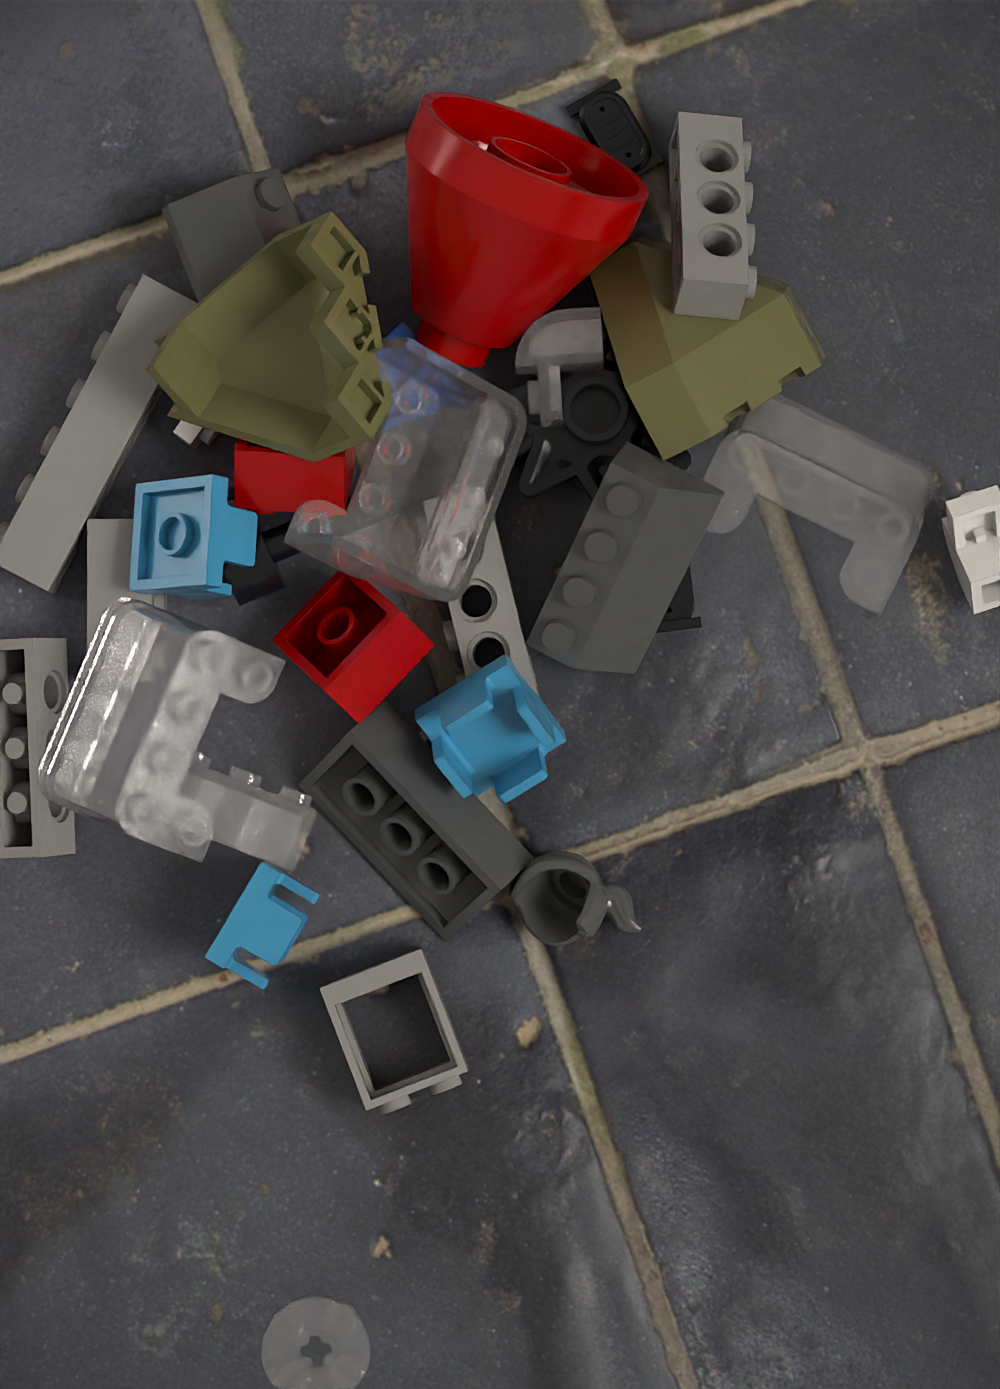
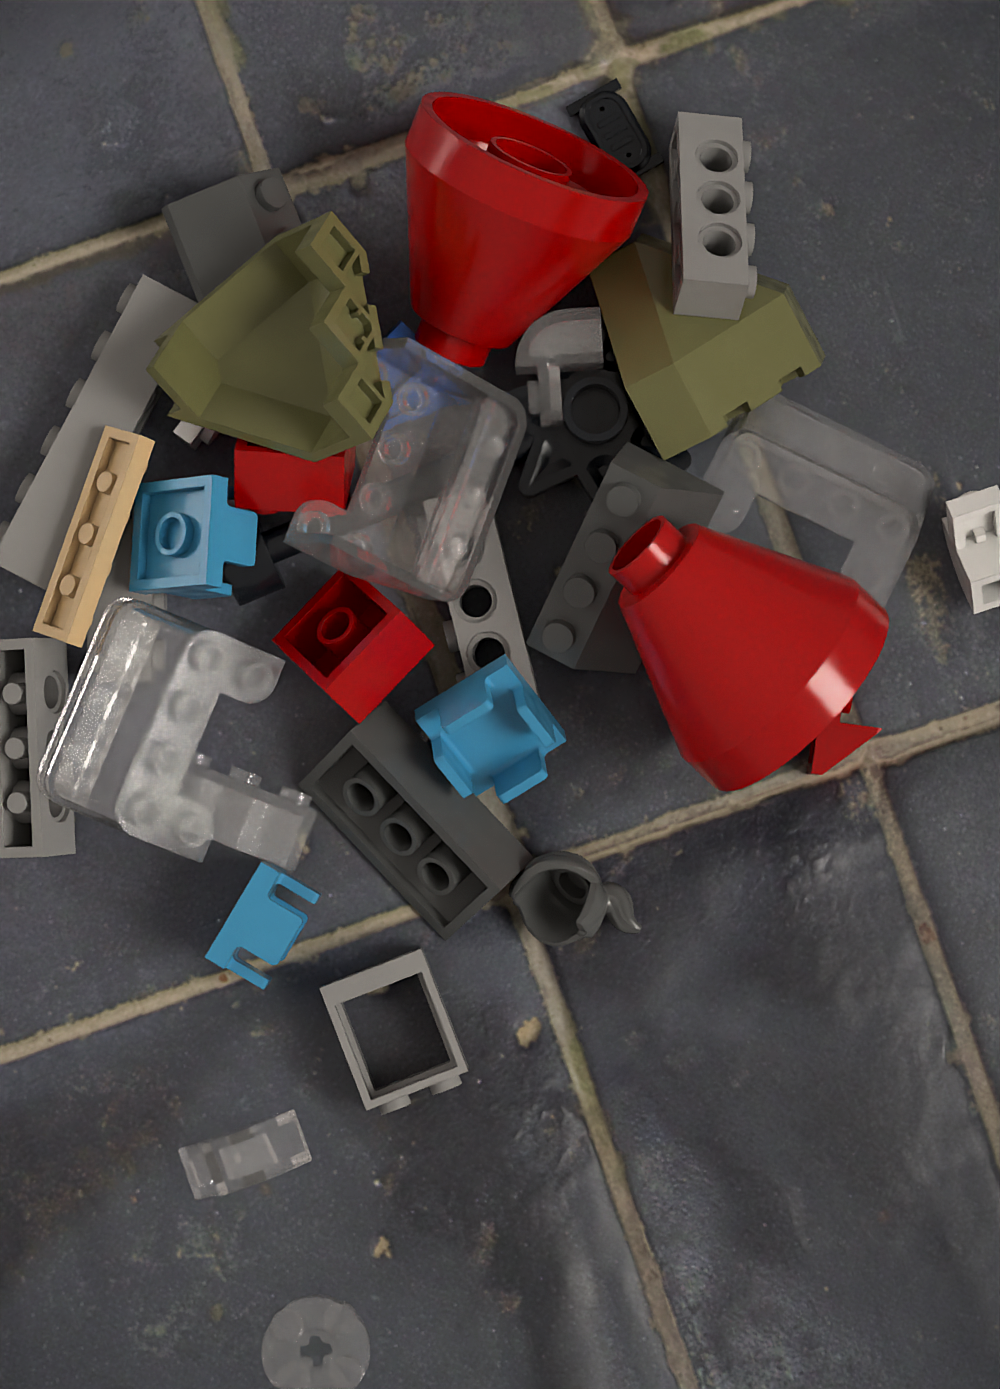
(93, 536): none -> tan plate
(245, 1155): none -> clear brick
(743, 645): none -> red cone
(836, 743): none -> red slope

